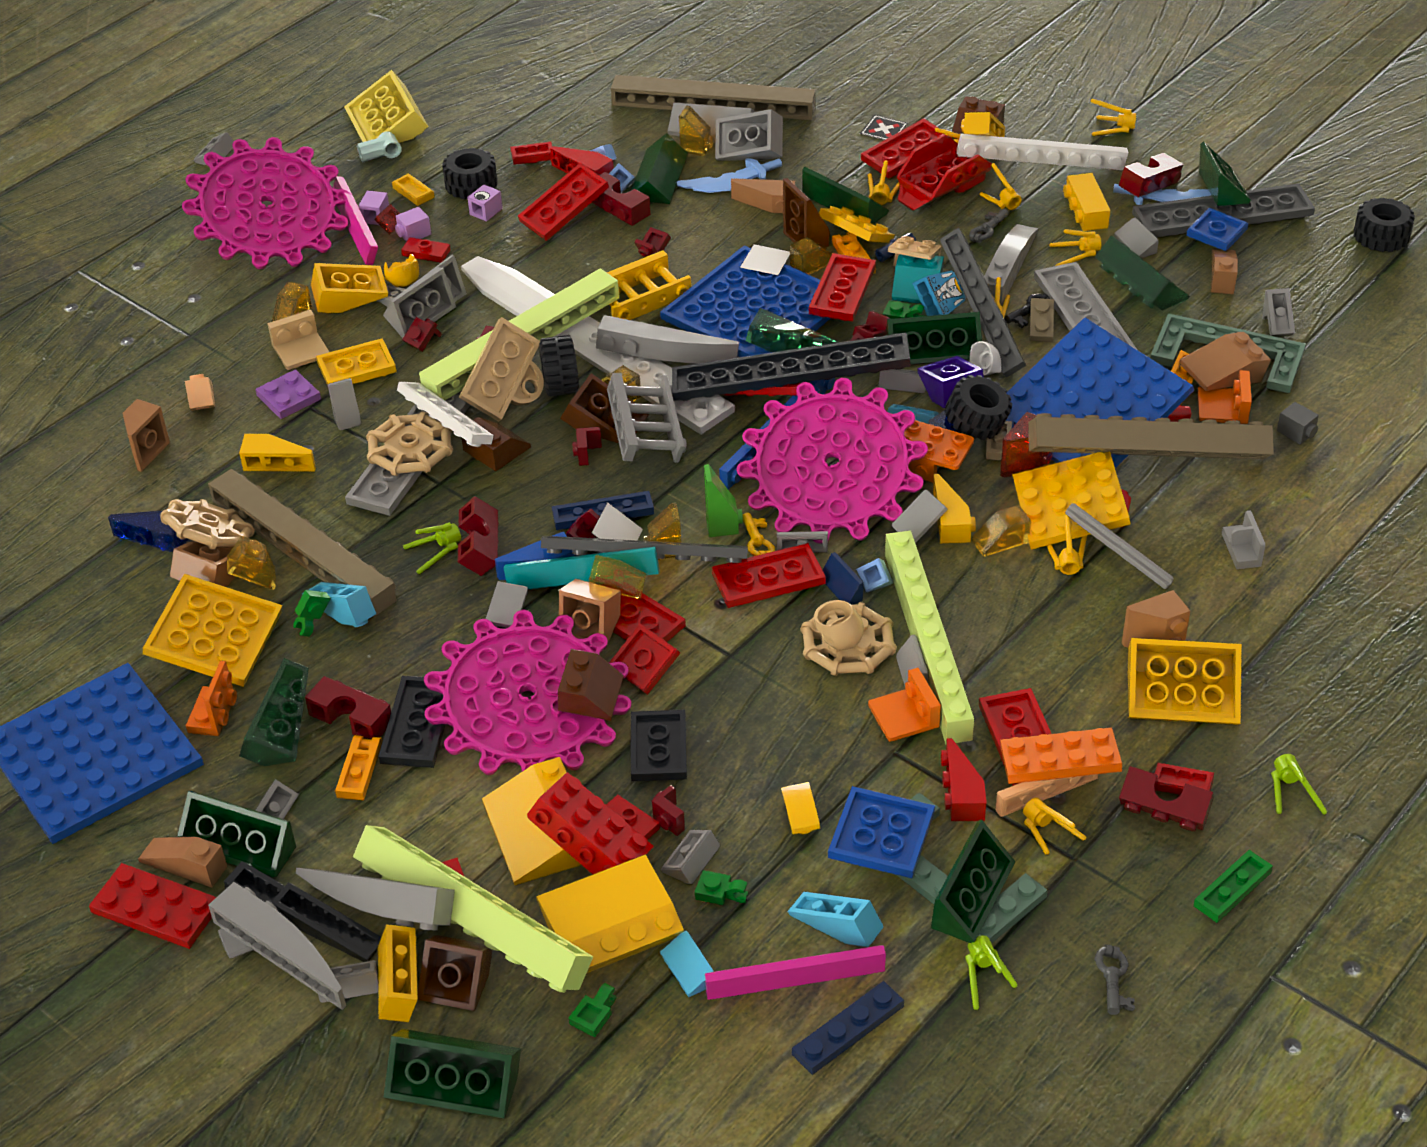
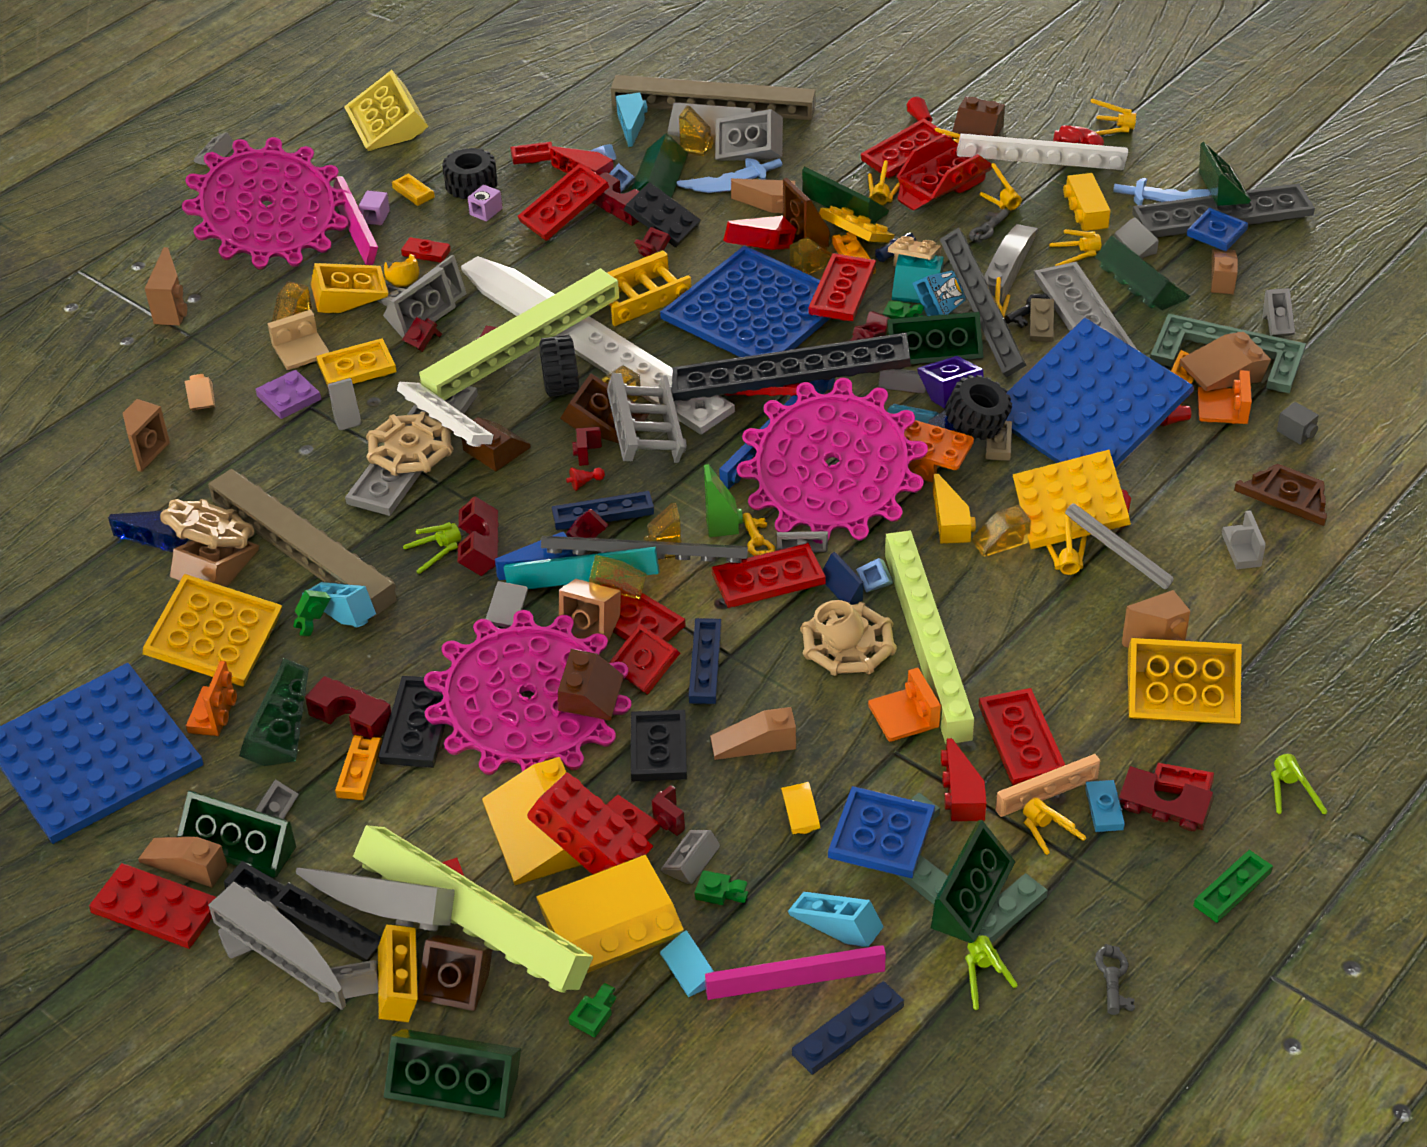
(165, 292): none -> medium nougat slope
(252, 563): clear yellow slope -> none
(272, 453): yellow slope -> none
(384, 145): light aqua piece -> none
(387, 219): clear red plate -> none
(413, 224): lavender brick -> none
(503, 371): tan plate -> none
(580, 477): none -> red piece
(615, 525): white sticker -> none
(631, 115): none -> medium azure slope
(661, 342): light grey slope -> none
(663, 213): none -> black plate
(705, 661): none -> dark blue plate
(759, 734): none -> medium nougat slope
(764, 233): none -> red slope
(765, 259): white sticker -> none
(781, 334): clear green wedge -> none
(883, 127): black sticker -> none
(911, 657): light grey slope -> none
(918, 109): none -> red cone
(920, 515): light grey slope -> none
(982, 124): yellow brick -> none
(986, 357): white hat -> none
(1016, 452): clear red slope -> none
(1060, 755): orange plate -> none
(1078, 135): none -> red animal
(1104, 806): none -> dark azure plate
(1150, 438): dark tan brick -> none
(1160, 173): dark red arch -> none
(1287, 491): none -> reddish brown wing
(1384, 224): black tyre -> none

